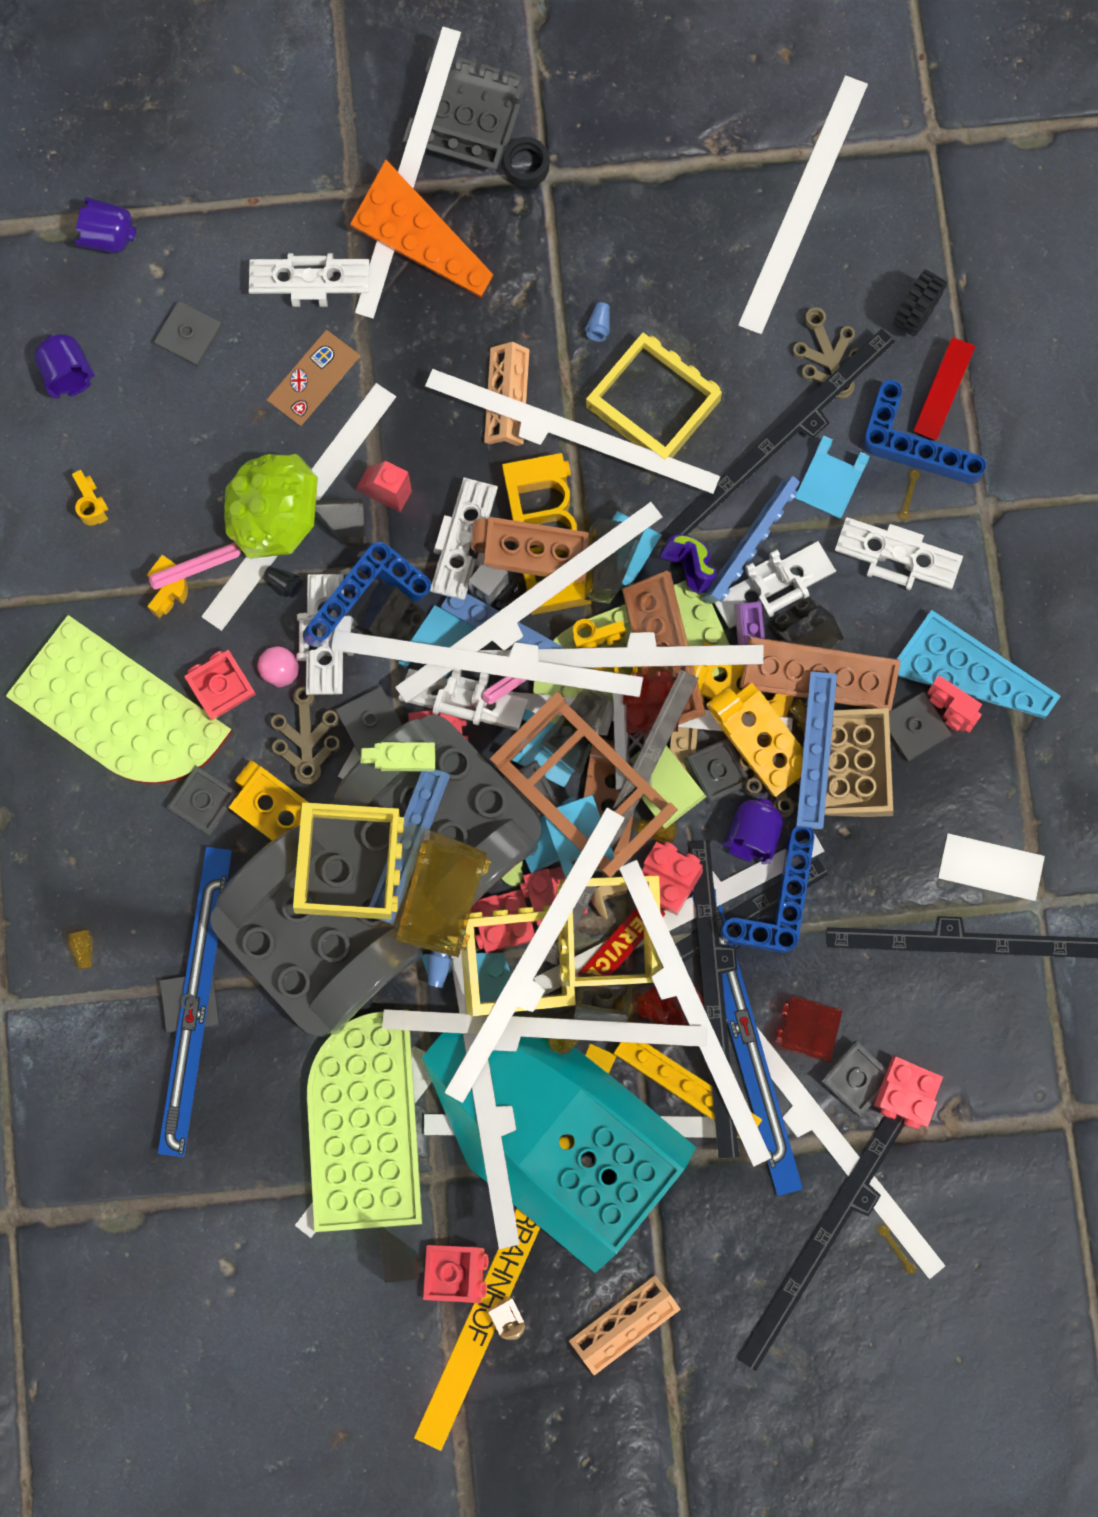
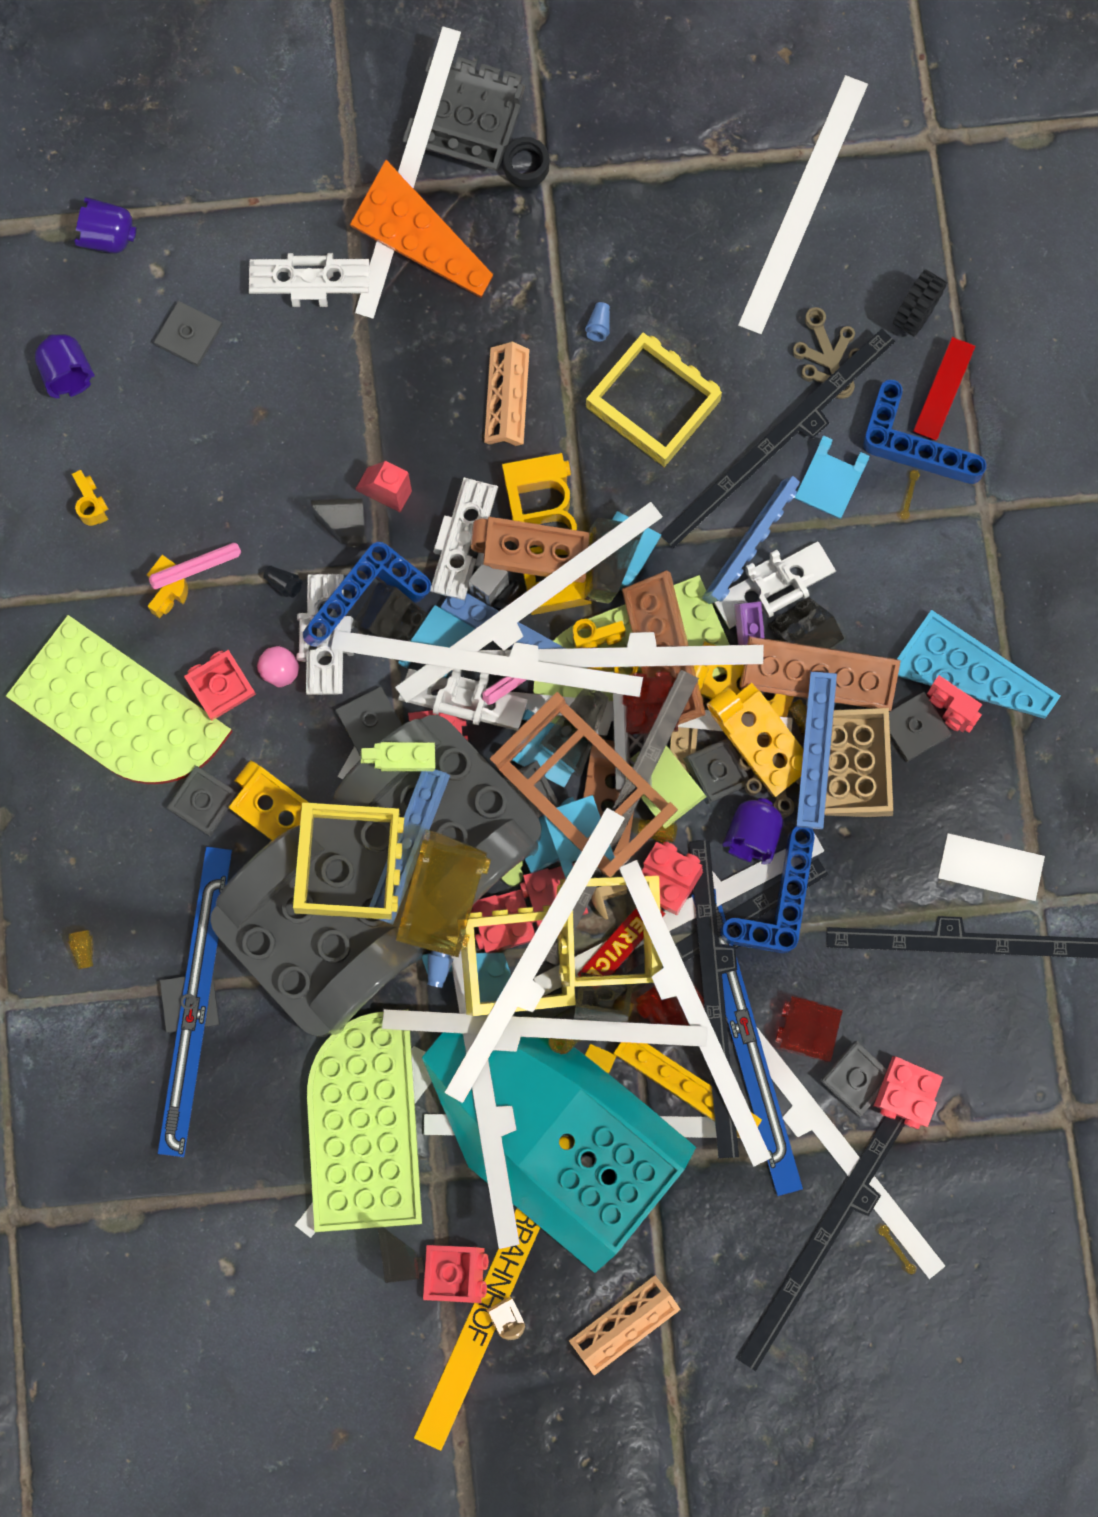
(270, 505): lime rock -> none
(306, 740): dark tan plant -> none
(313, 377): medium nougat sticker -> none
(327, 470): white sticker -> none
(537, 424): white sticker -> none
(694, 558): dark purple animal -> none
(902, 547): white piece -> none

